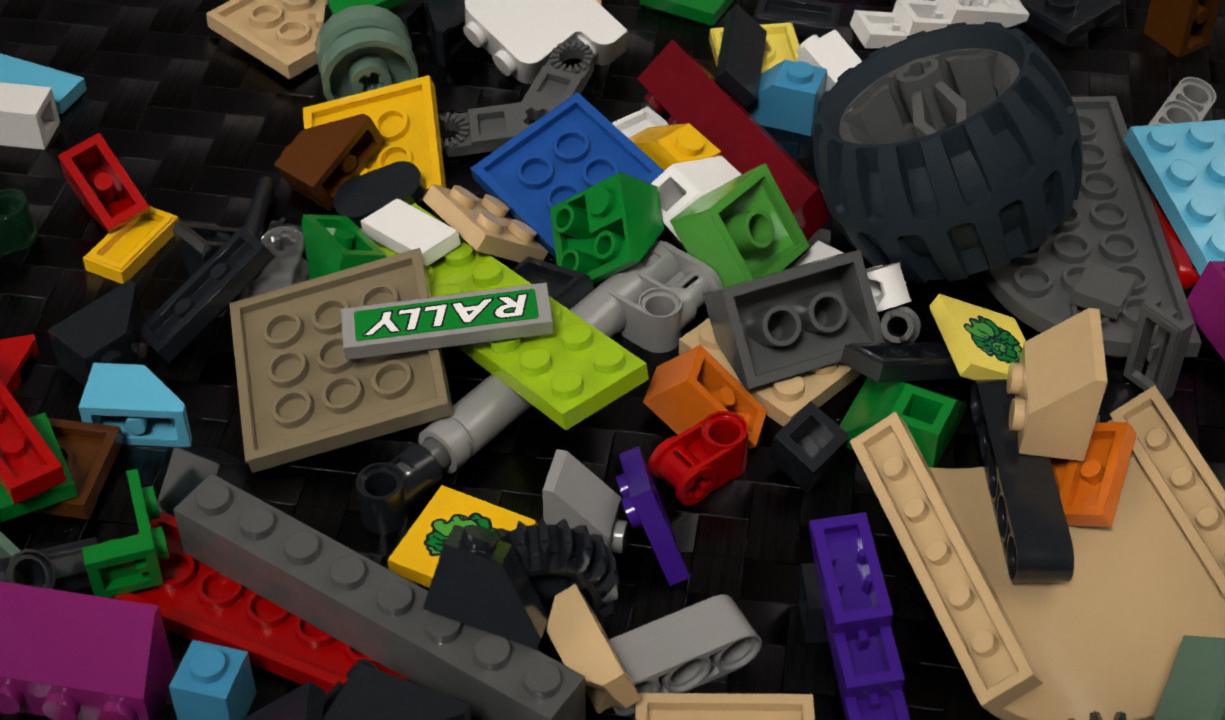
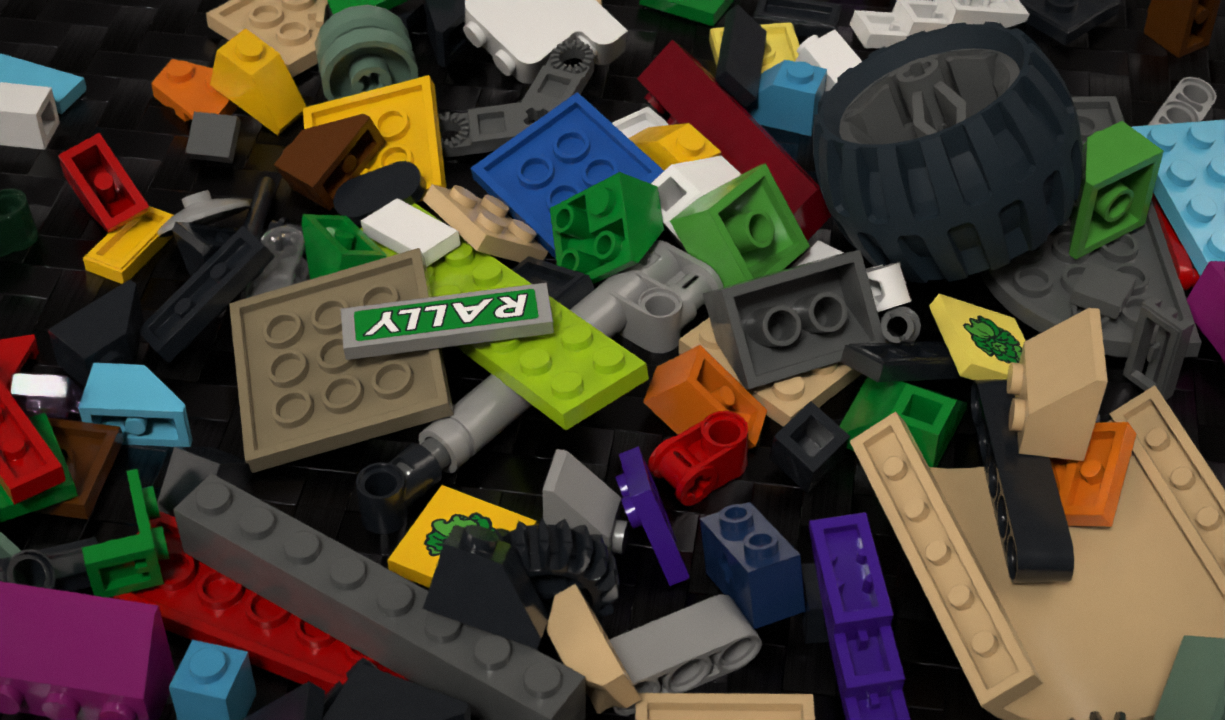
(47, 393): none -> clear purple plate
(188, 89): none -> orange wing
(204, 210): none -> light grey dish
(213, 137): none -> dark grey tile
(257, 81): none -> yellow slope
(753, 564): none -> dark blue brick
(1114, 187): none -> bright green slope

